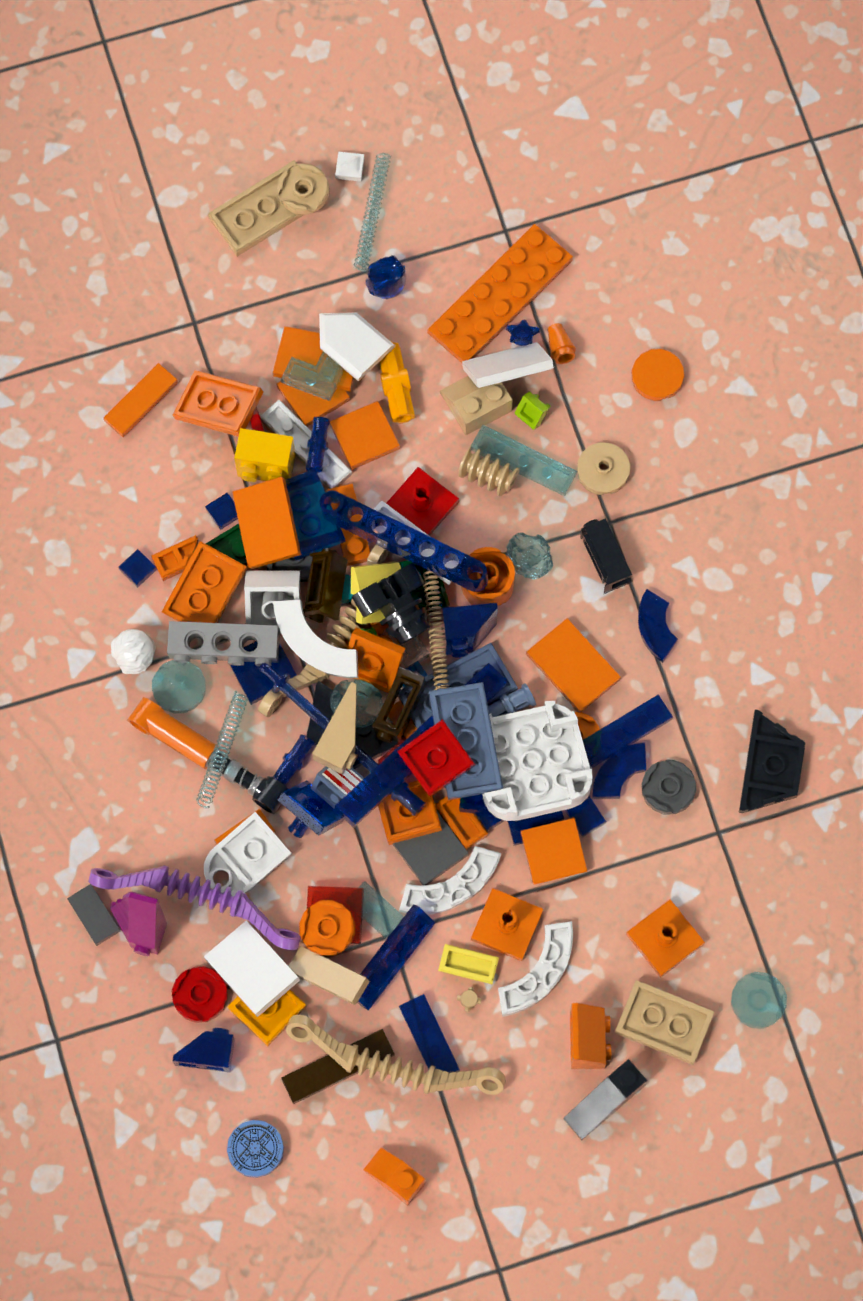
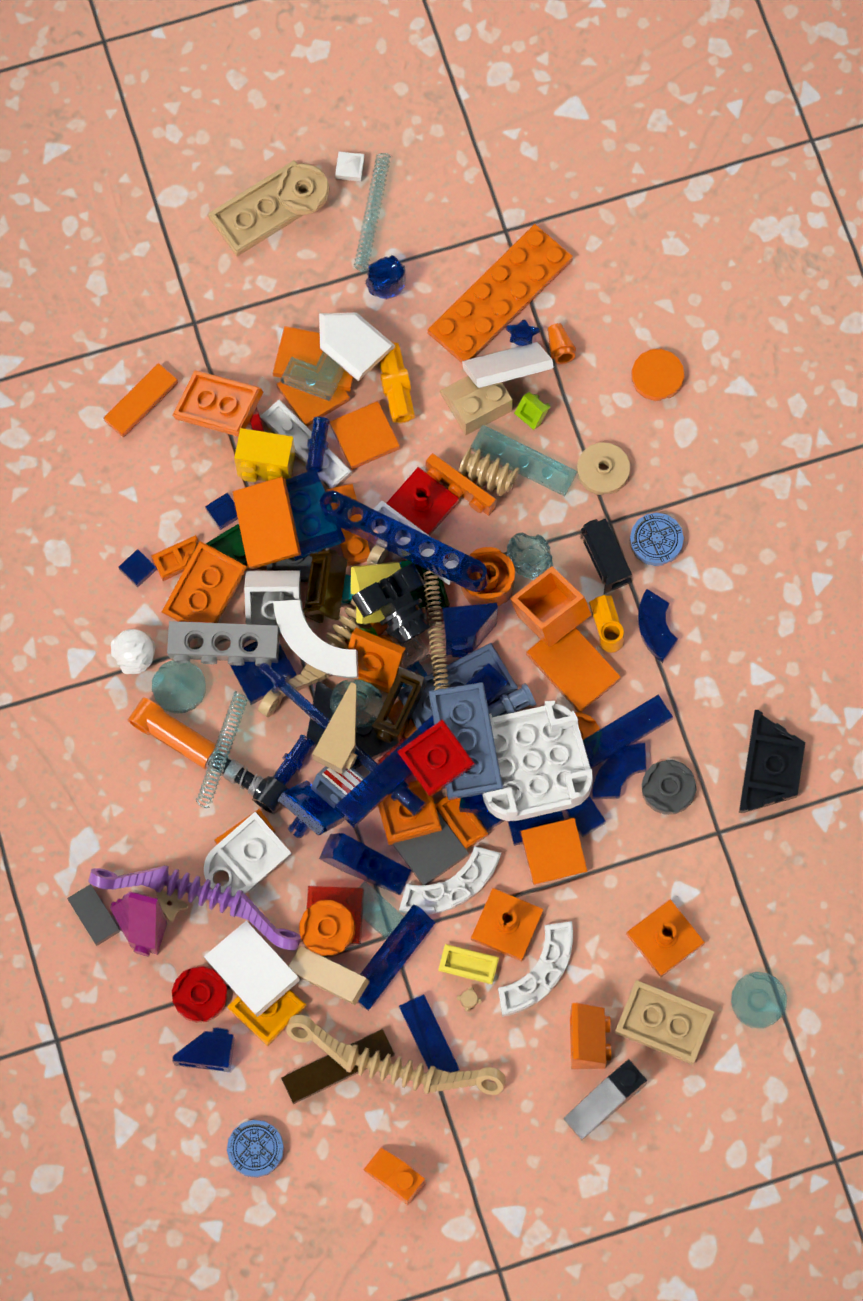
(177, 904): none -> tan plate
(364, 863): none -> clear blue slope
(460, 485): none -> orange plate
(550, 606): none -> orange piece
(607, 622): none -> light orange piece
(656, 539): none -> medium blue tile

